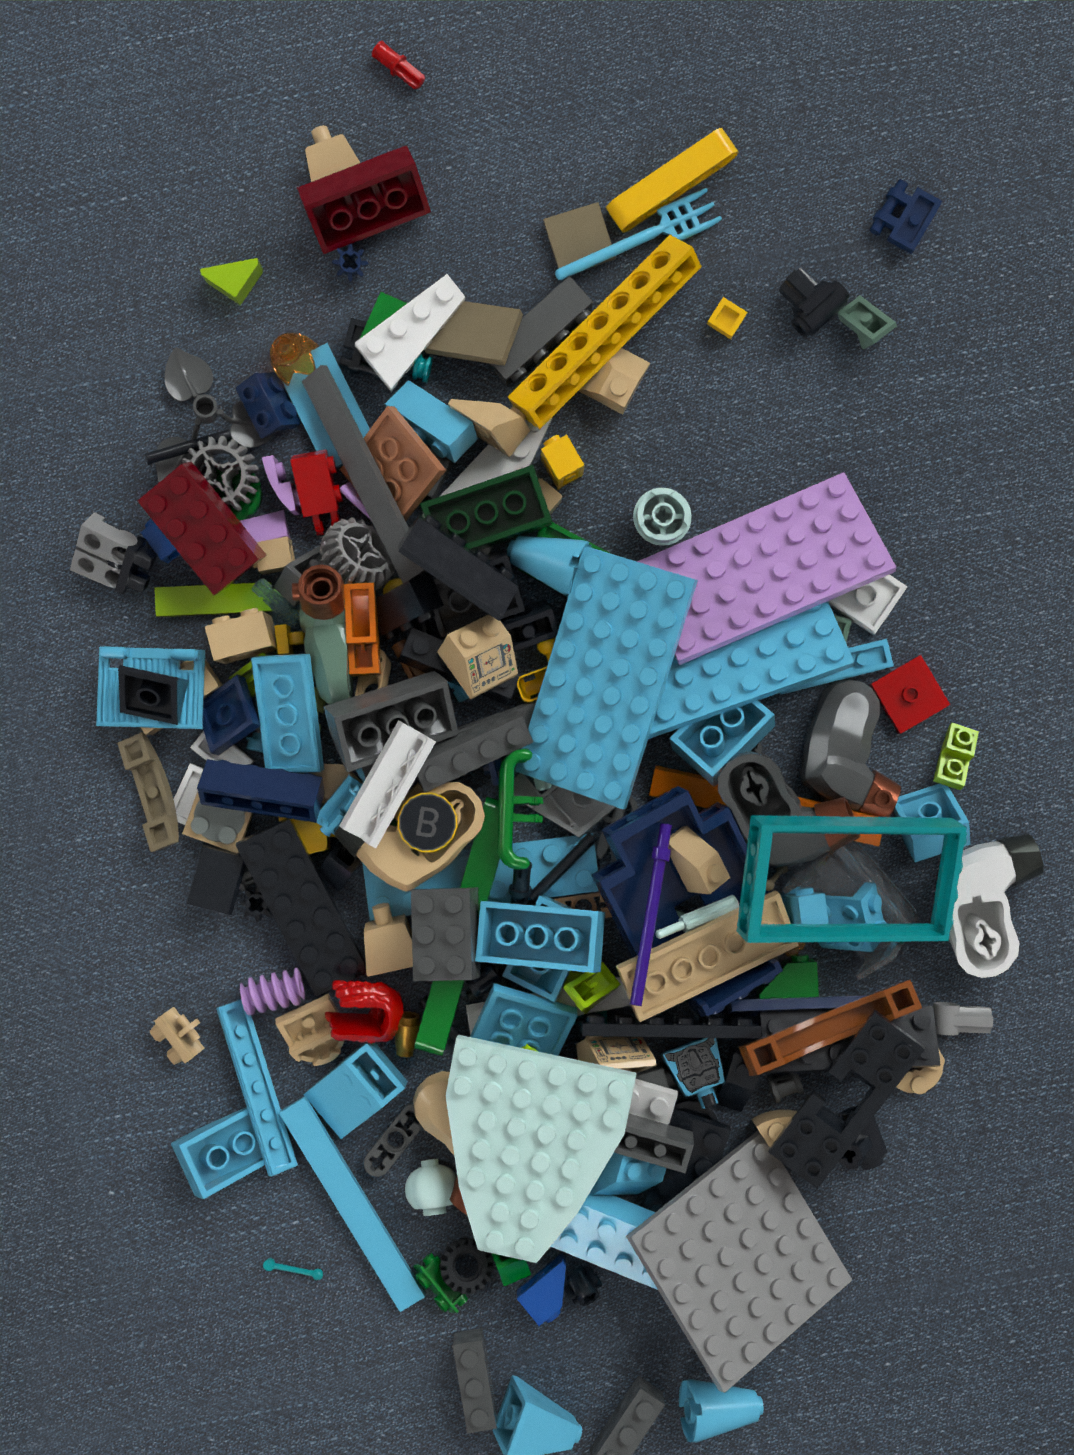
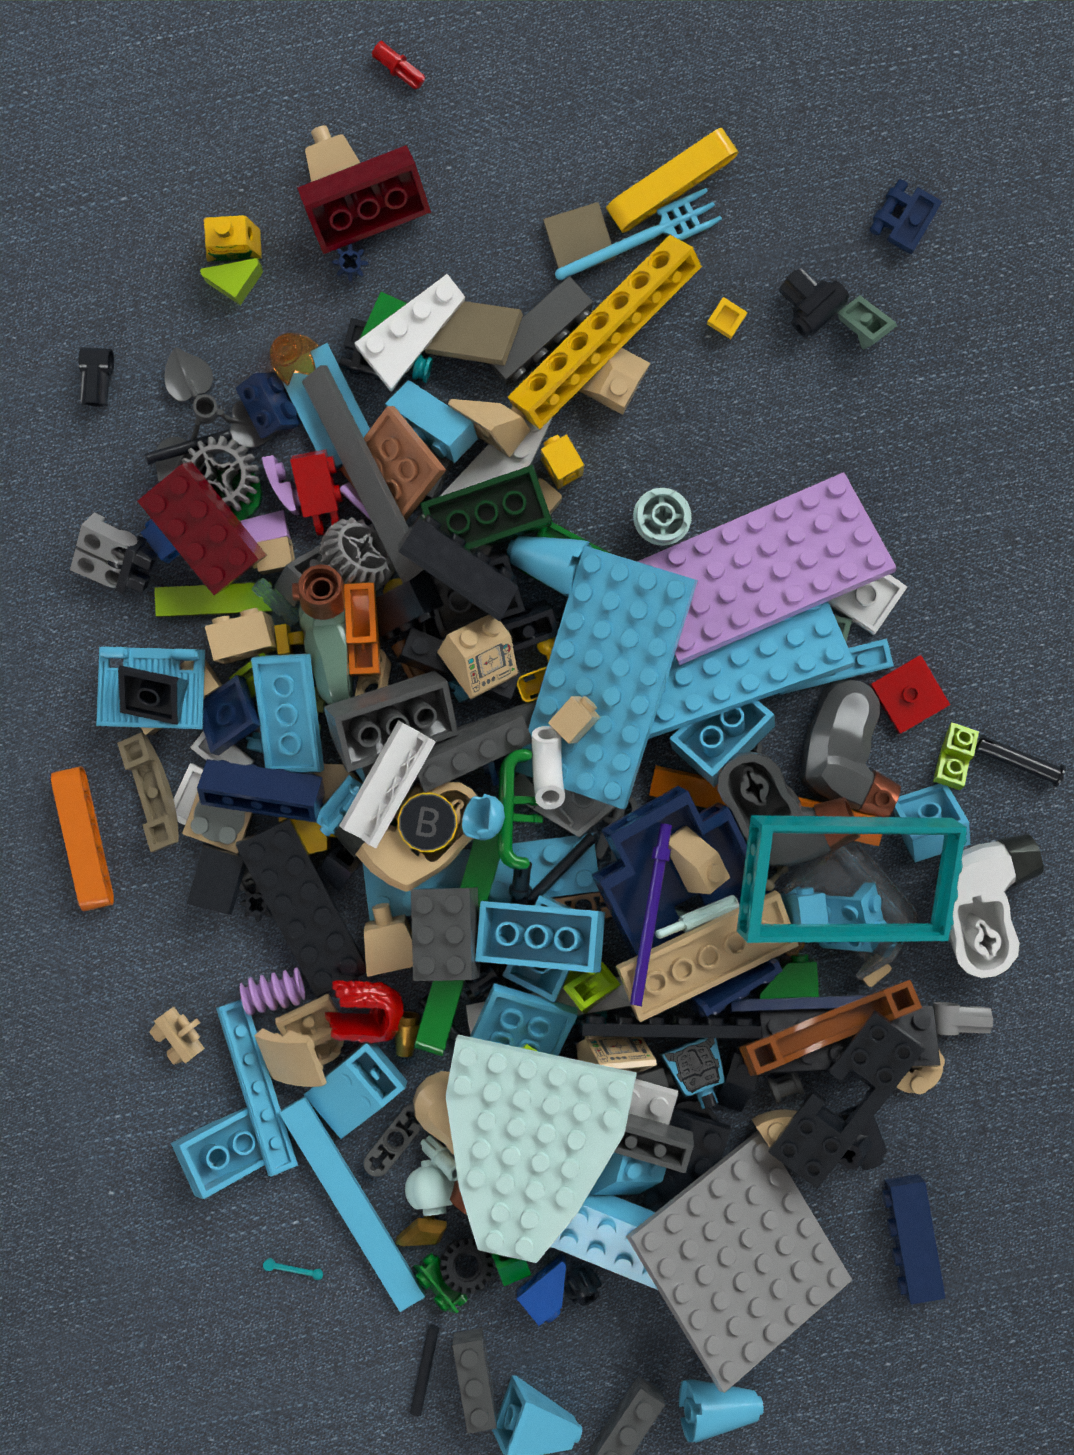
(82, 838): none -> orange beam
(95, 366): none -> black piece
(229, 238): none -> yellow torso
(291, 1058): none -> tan slope
(422, 1232): none -> pearl gold piece
(424, 1370): none -> black bar
(440, 1157): none -> light aqua axle
(483, 817): none -> medium azure hair
(547, 767): none -> white cylinder
(575, 719): none -> tan brick
(874, 977): none -> tan tile
(914, 1239): none -> dark blue brick
(1020, 760): none -> black pin

